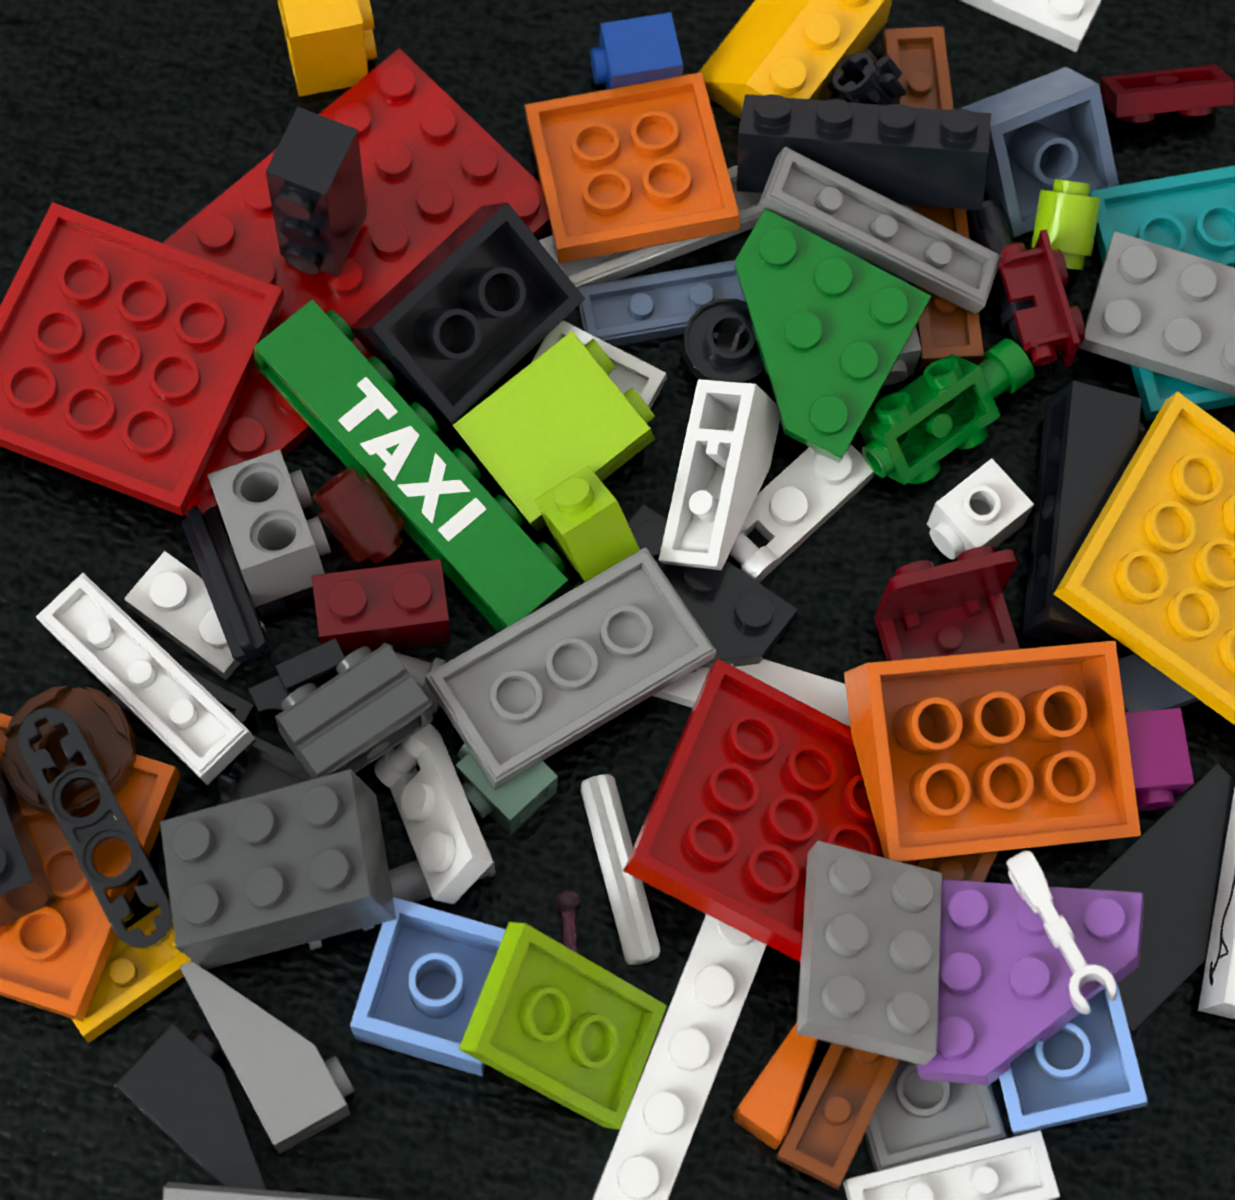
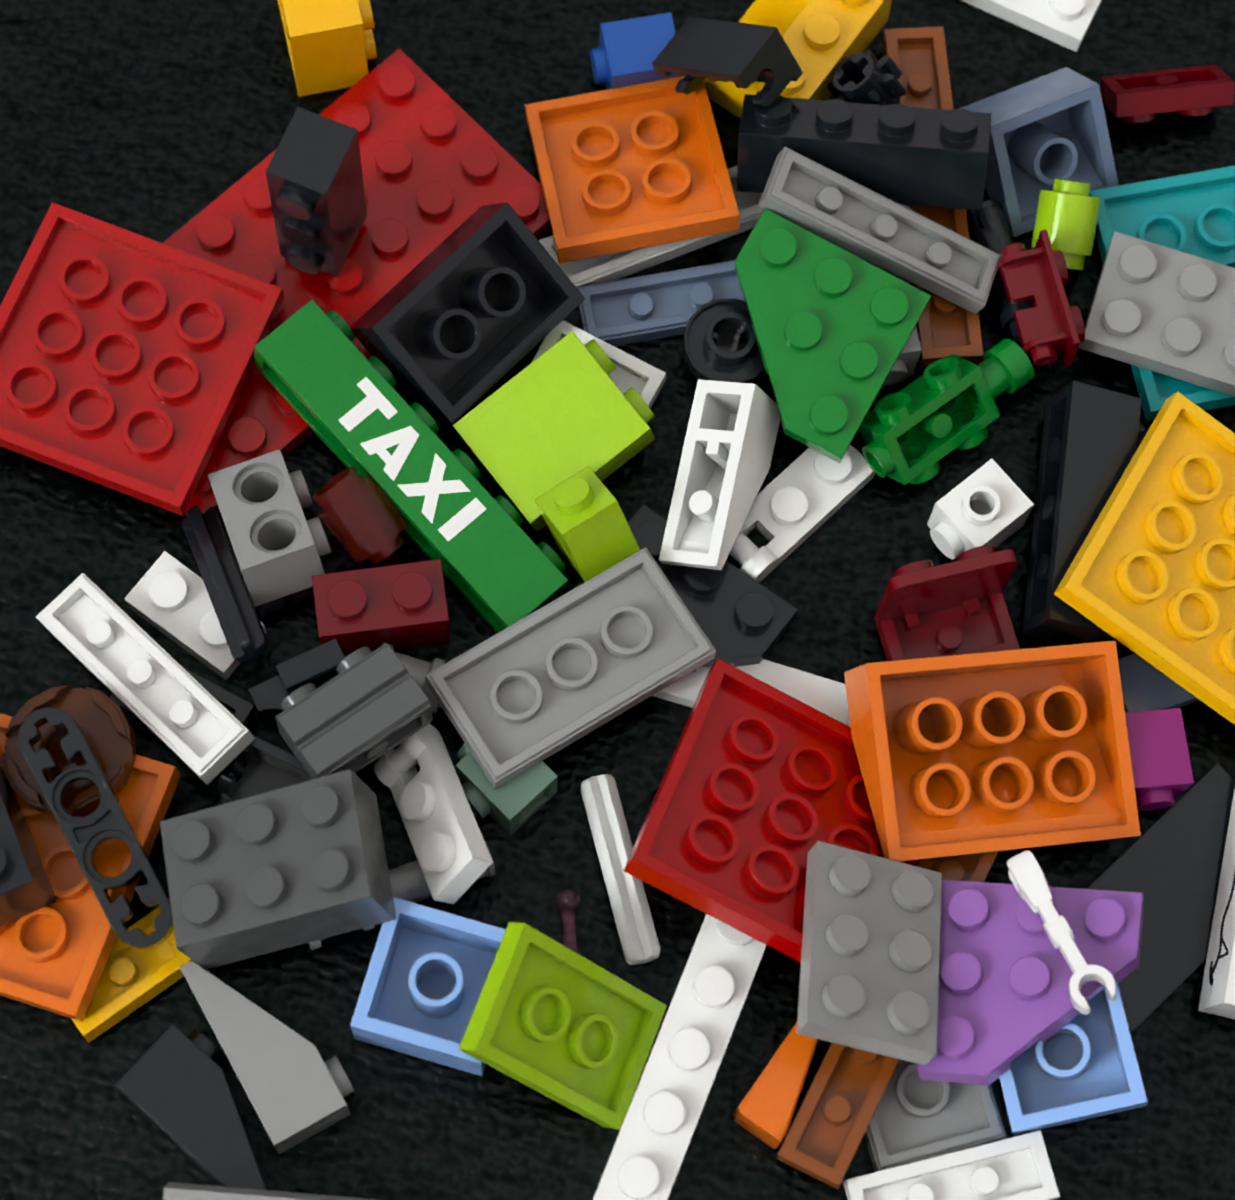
(729, 53): none -> black hinge

